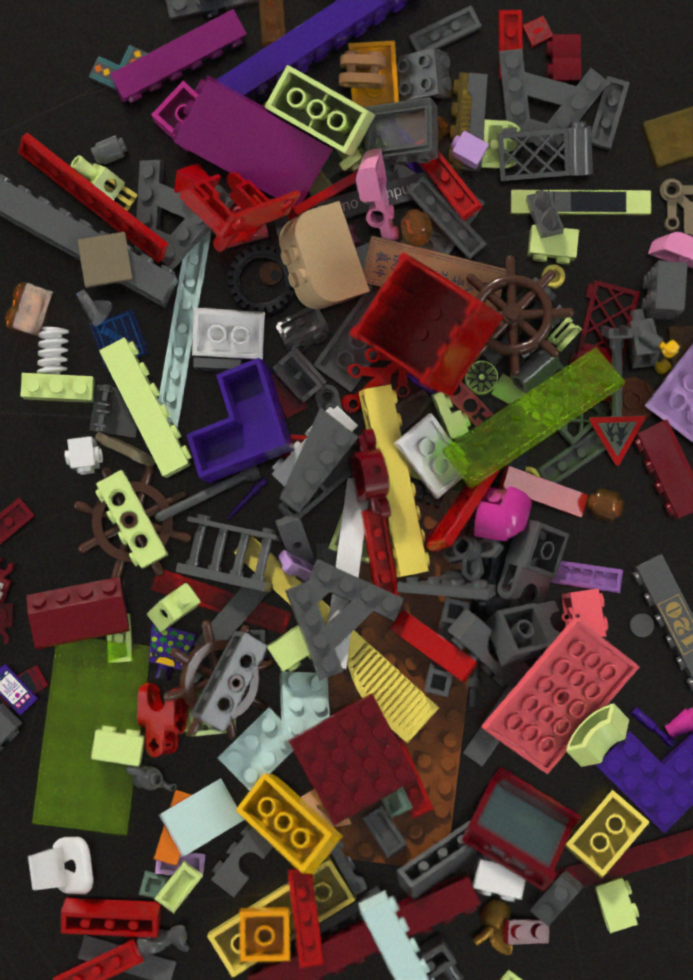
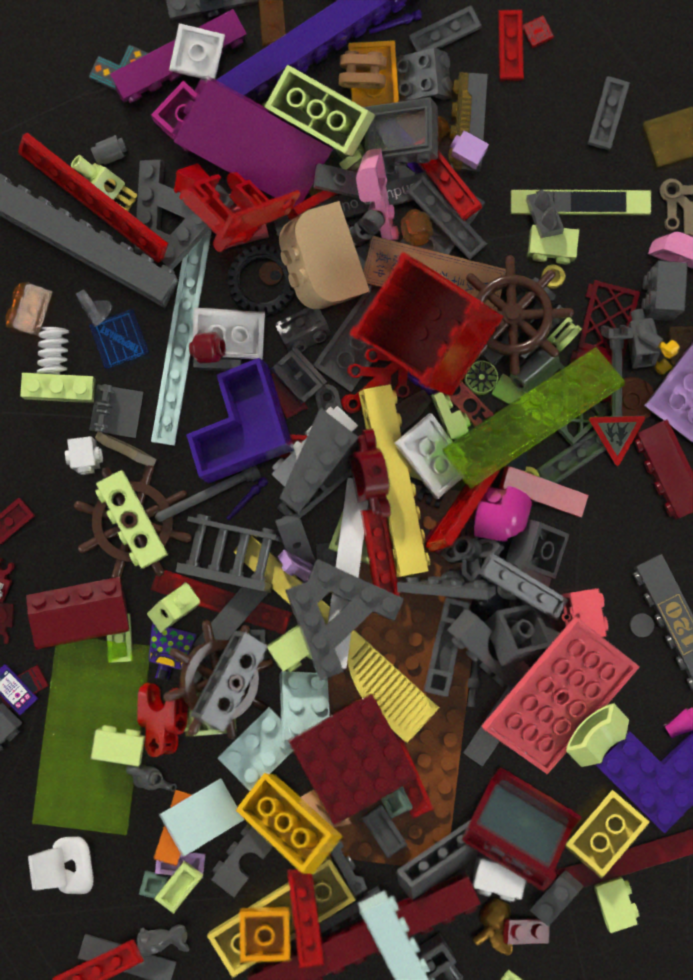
(105, 259): dark tan tile -> none
(110, 917): red brick -> none
(145, 407): yellowish green brick -> none
(196, 52): none -> white tile
(207, 347): none -> dark red head
(336, 180): none -> dark grey plate
(366, 227): none -> dark grey connector
(407, 18): none -> dark purple piece
(433, 646): red tile -> none
(491, 131): yellowish green plate -> none
(520, 85): dark grey plate -> none
(523, 586): none -> tile
(565, 58): dark red brick -> none
(576, 145): dark grey piece -> none
(589, 577): medium lavender plate -> none
(606, 505): clear orange head -> none
(652, 726): dark purple piece -> none

